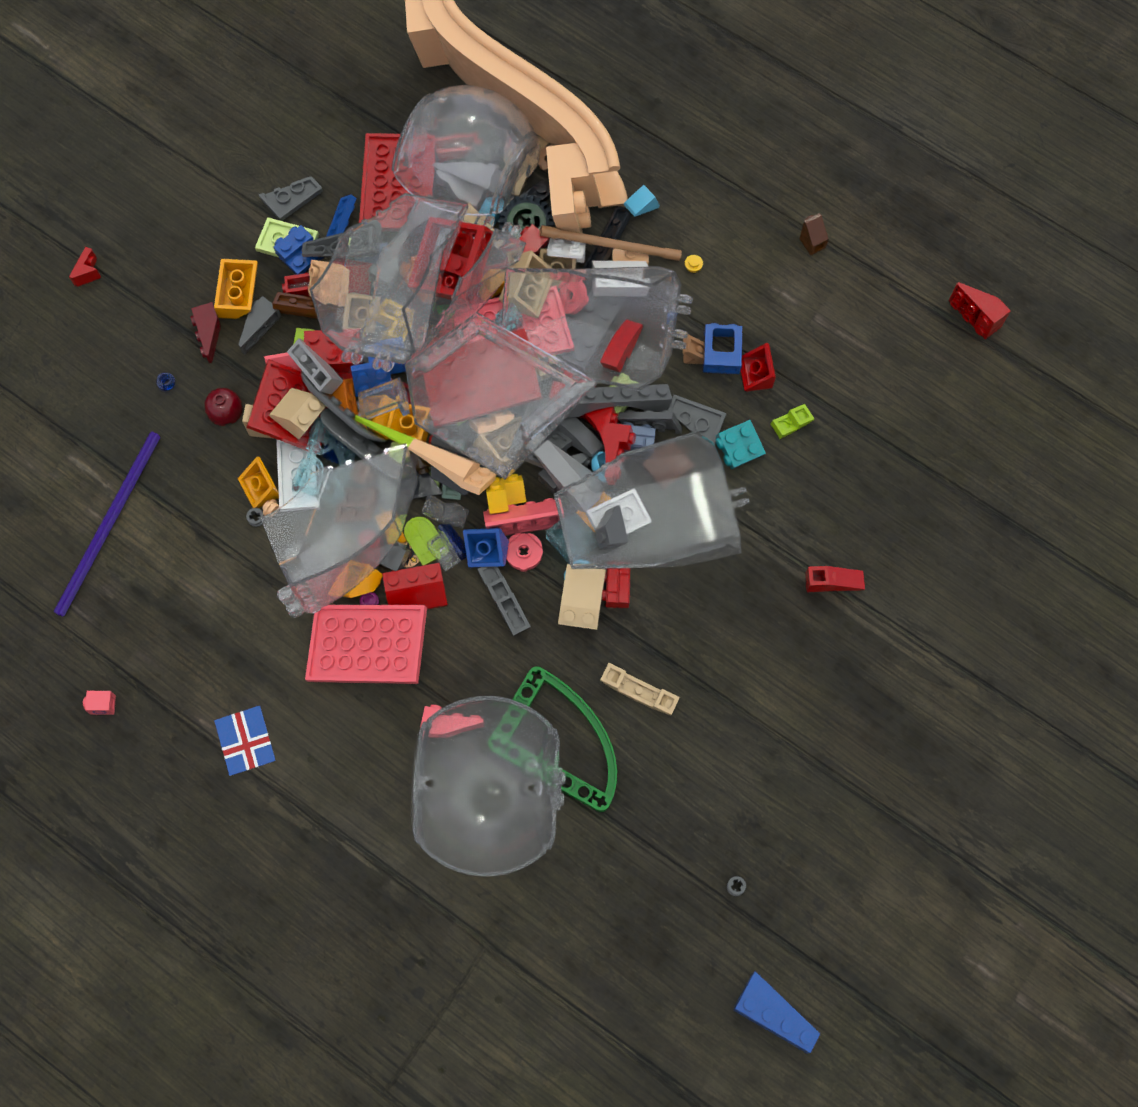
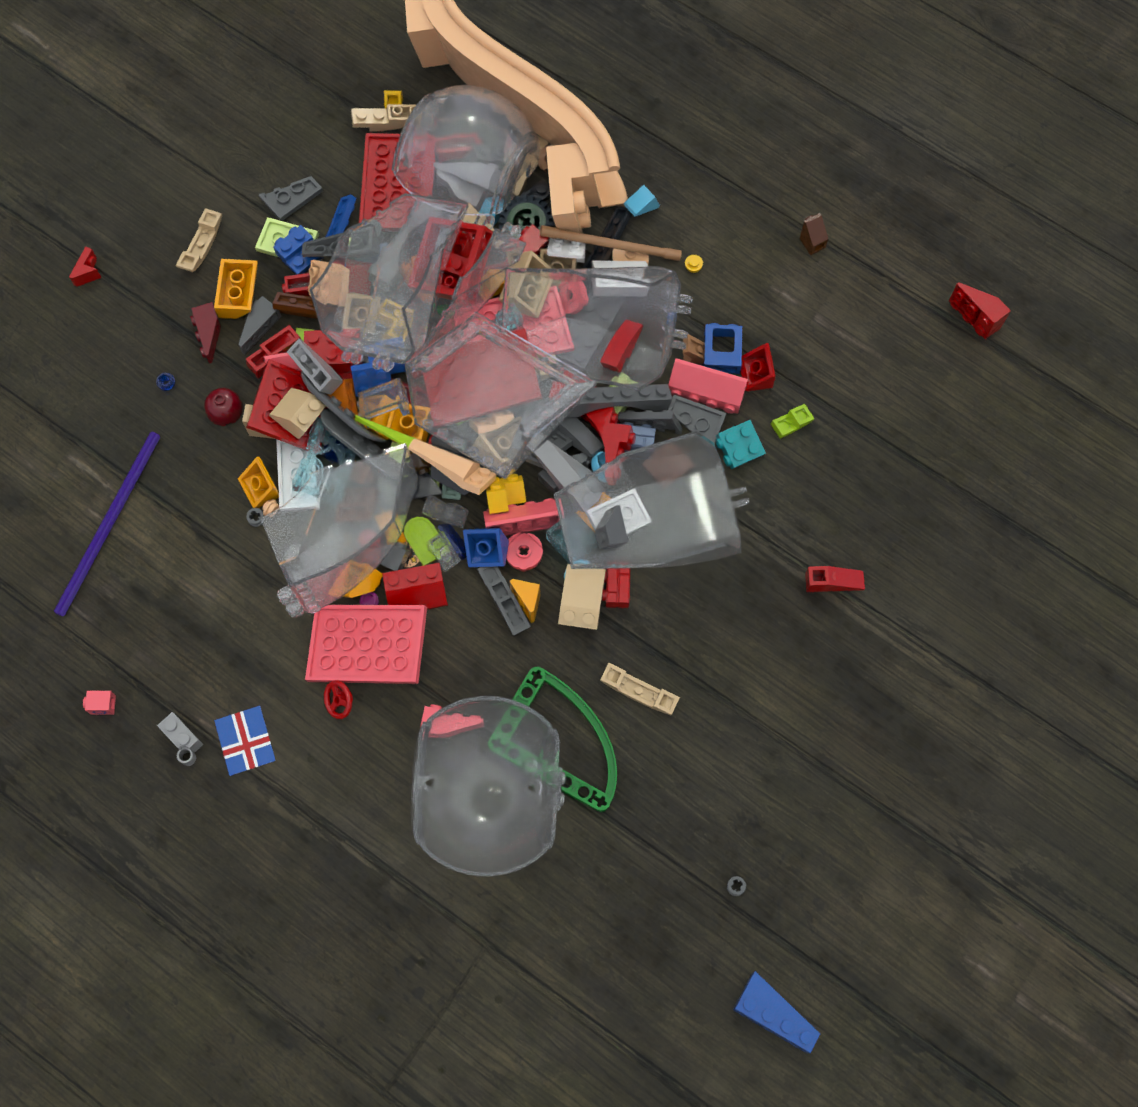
(181, 737): none -> light grey hinge
(202, 241): none -> tan slope
(276, 344): none -> red slope
(340, 698): none -> red piece
(381, 119): none -> tan slope
(393, 97): none -> yellow slope
(527, 596): none -> light orange slope
(707, 386): none -> coral slope

